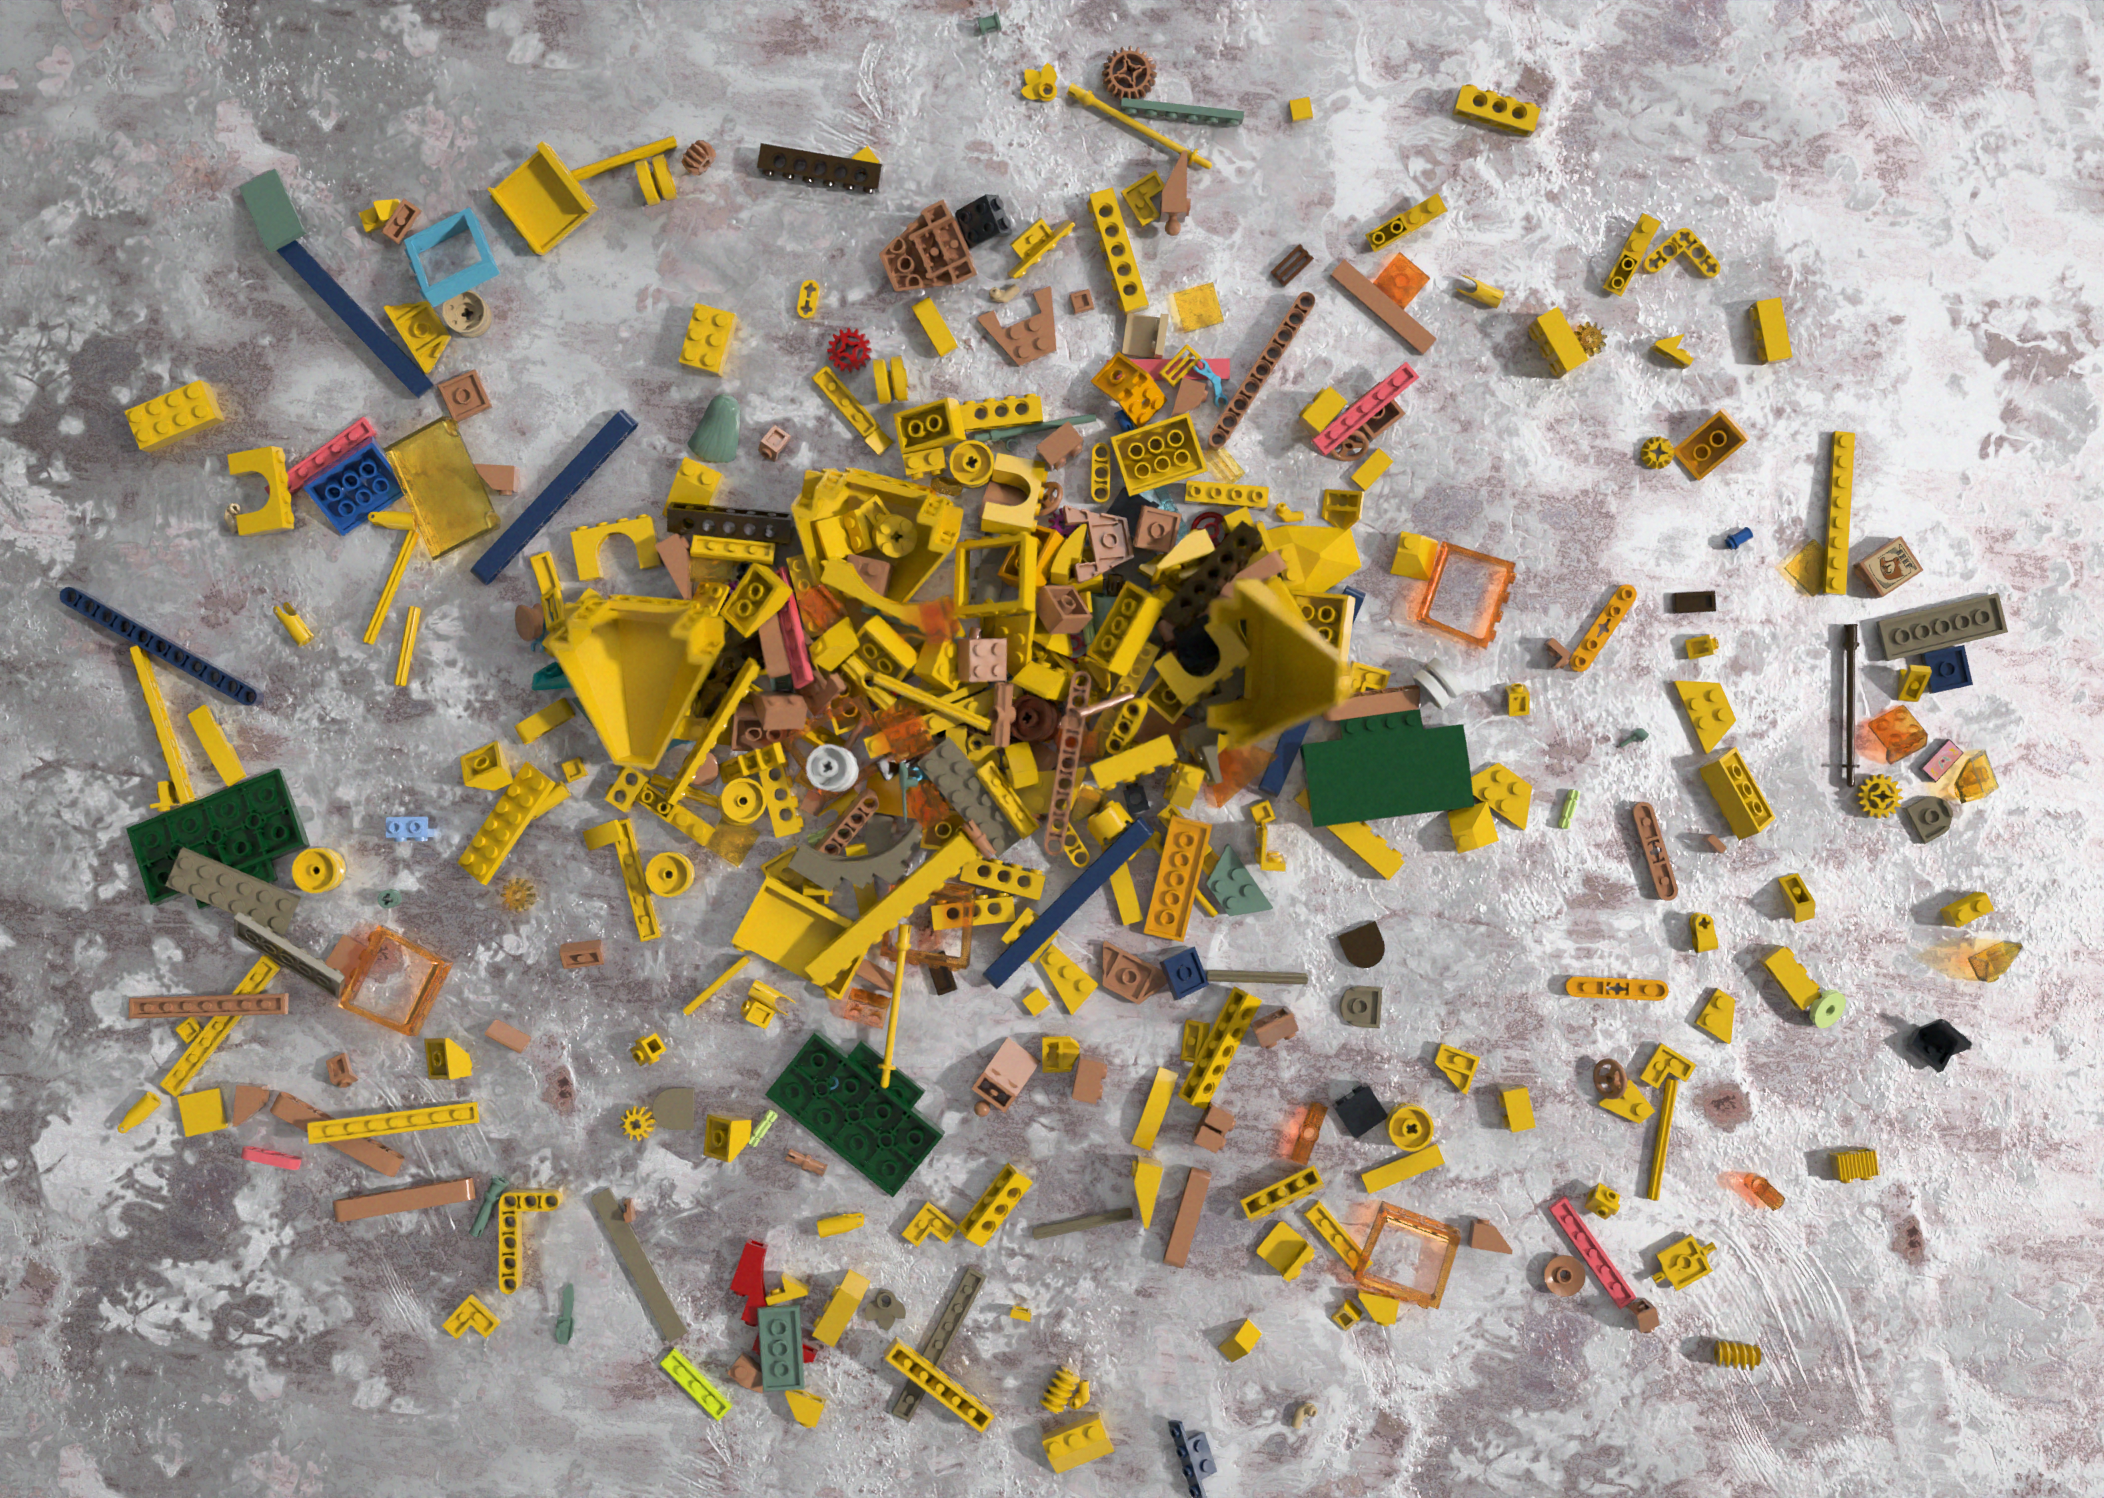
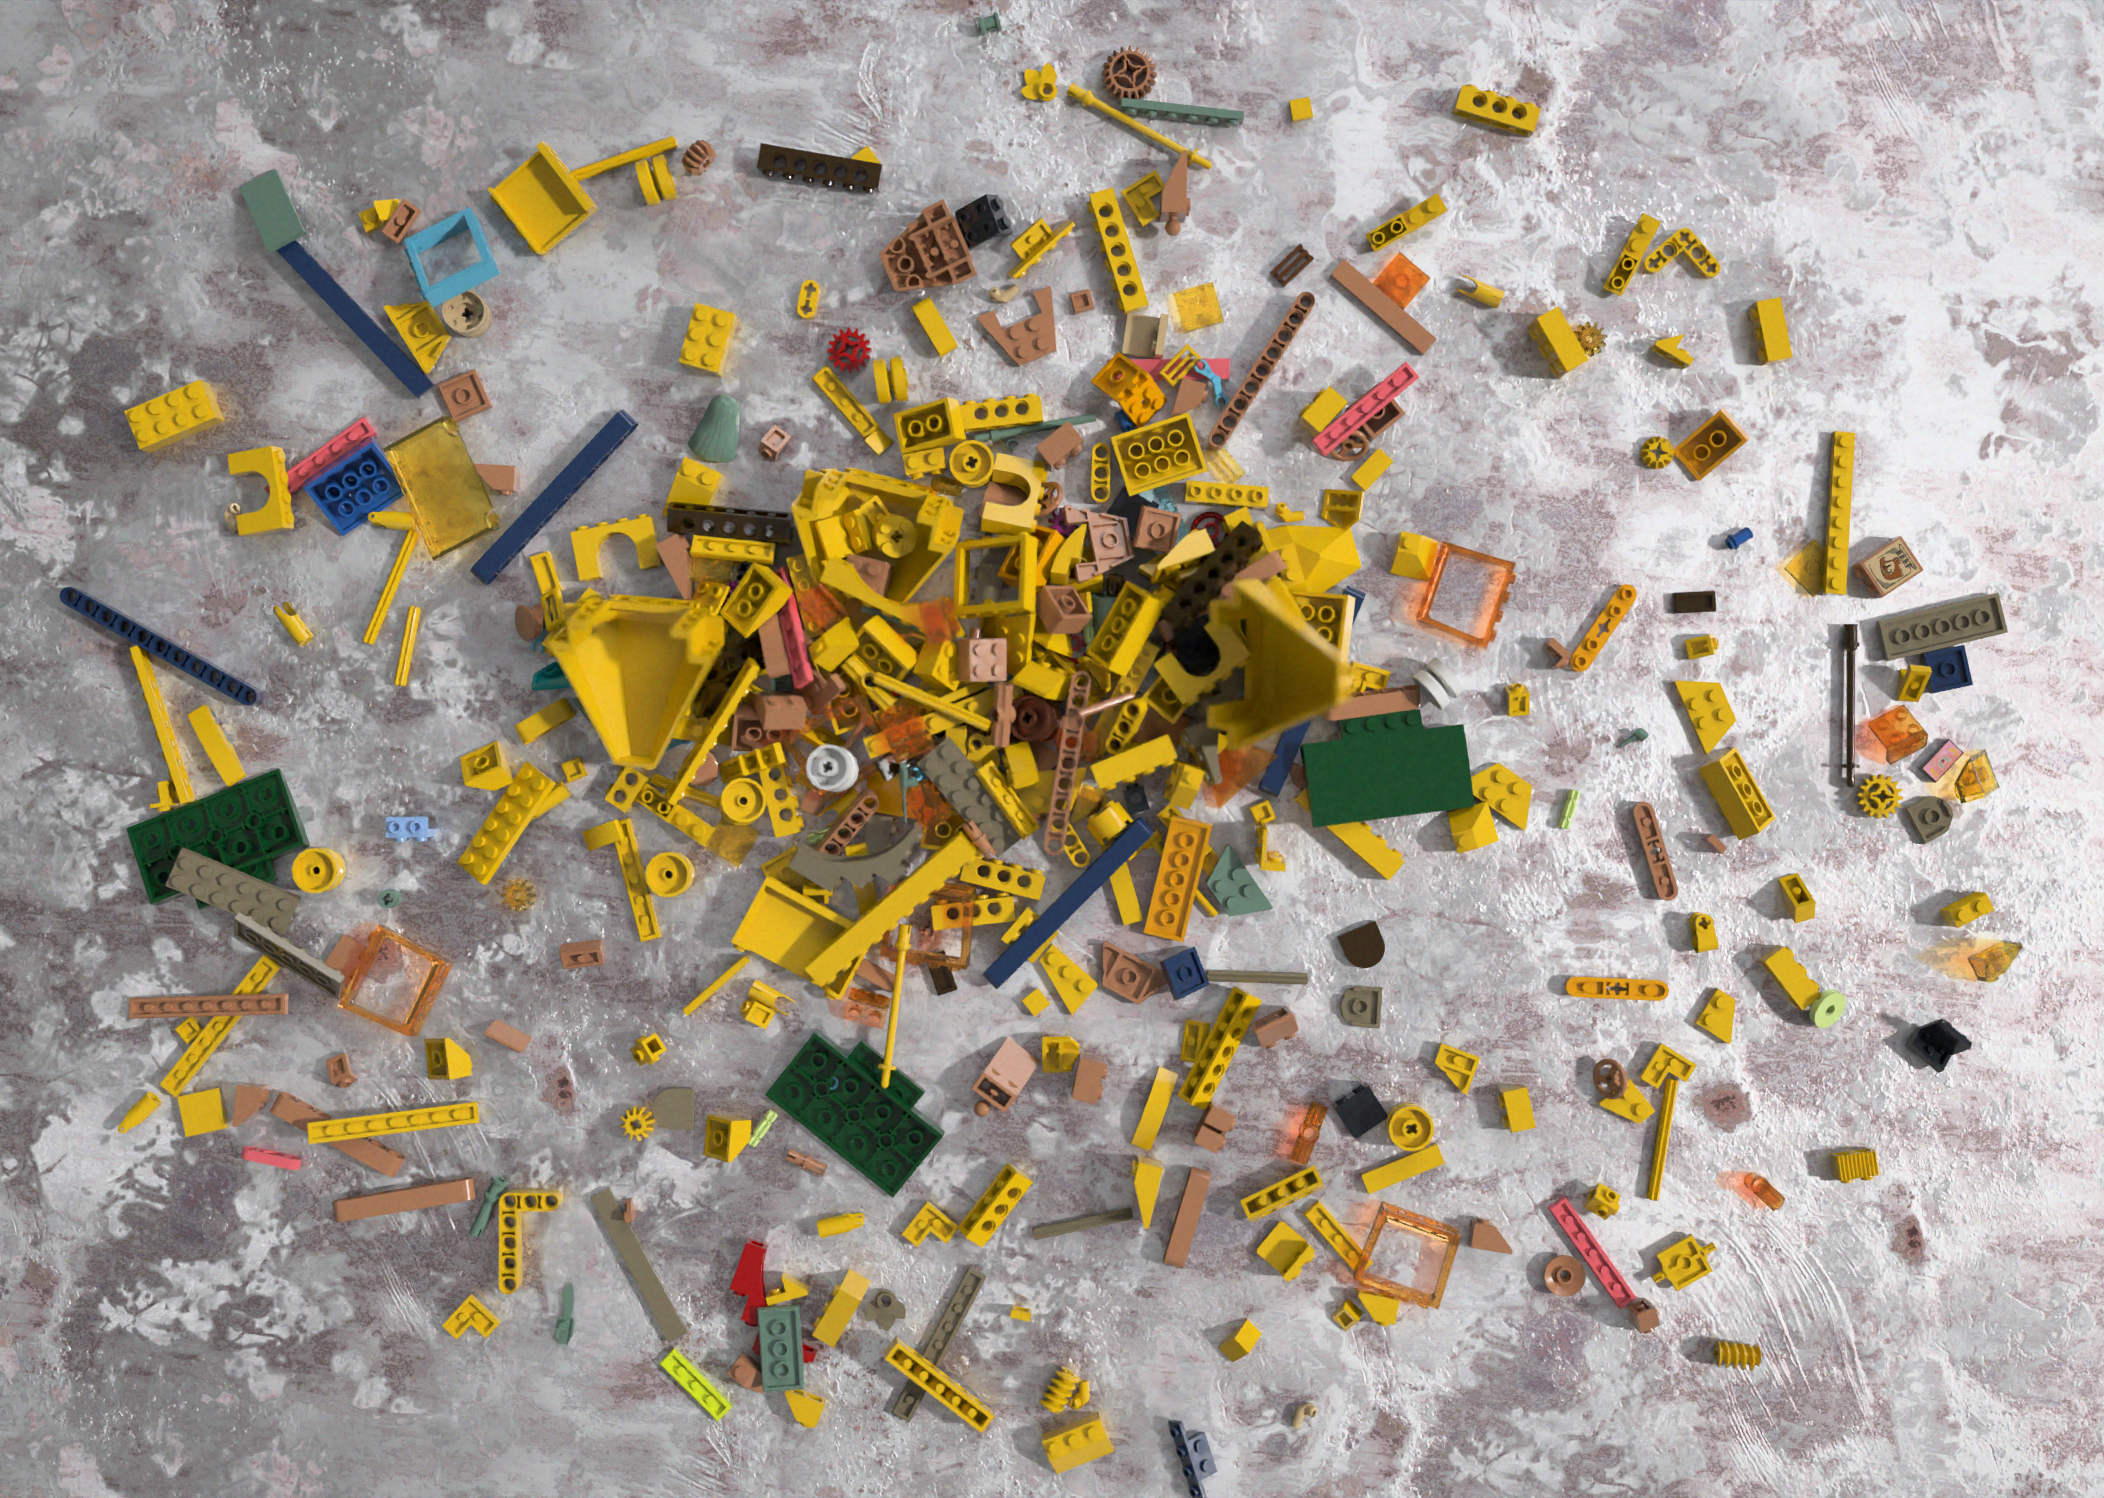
(1297, 775): none -> nougat tile

